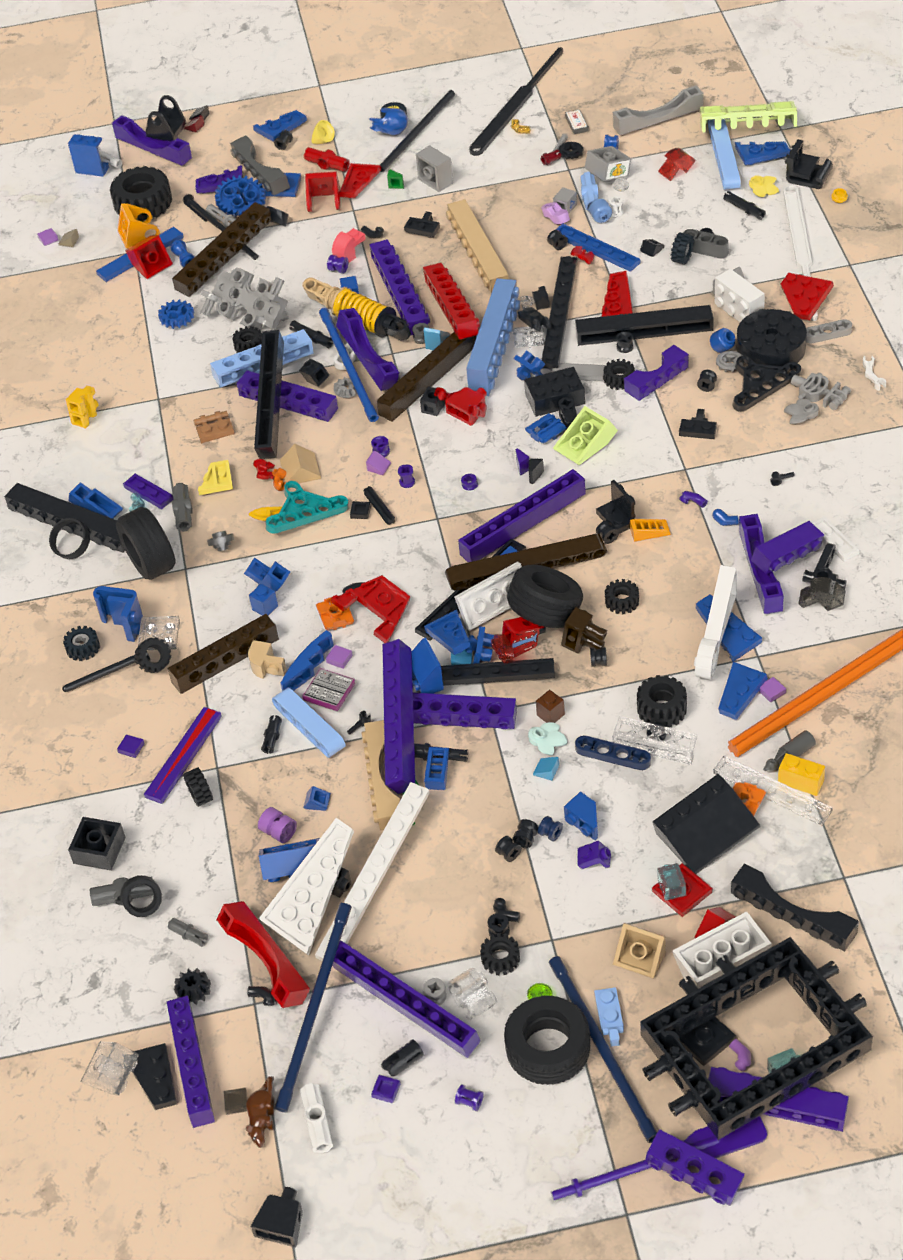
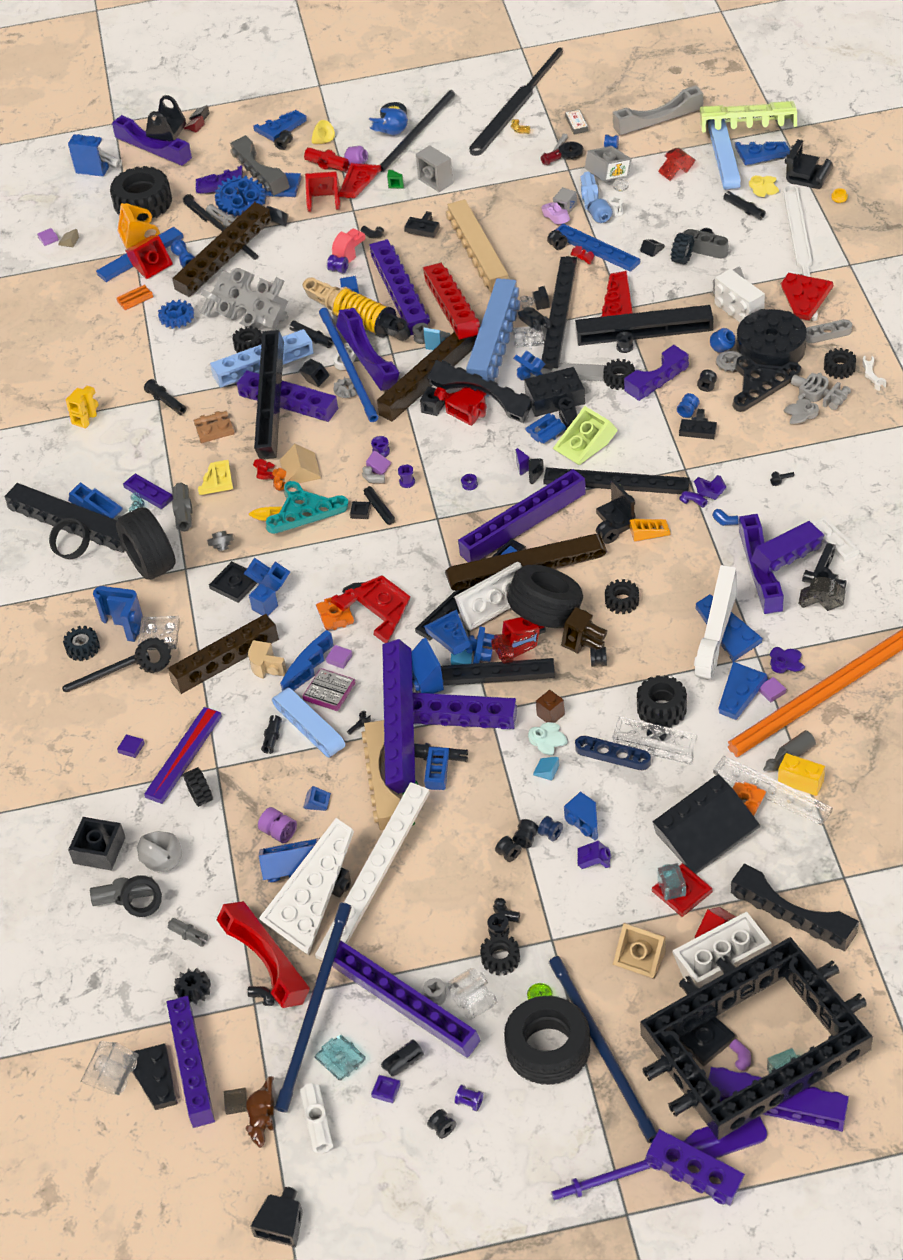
(134, 297): none -> orange tile
(159, 851): none -> light grey piece
(160, 393): none -> black pin
(232, 582): none -> black tile
(345, 1065): none -> clear light blue piece
(356, 154): none -> medium lavender head
(371, 477): none -> light grey arm
(441, 1123): none -> black wheel
(449, 377): none -> black arch
(609, 1014): light blue hinge -> none
(629, 481): none -> black tile
(688, 405): none -> blue wheel
(710, 489): none -> dark purple bracket
(785, 660): none -> dark purple plate
(839, 356): none -> black tyre

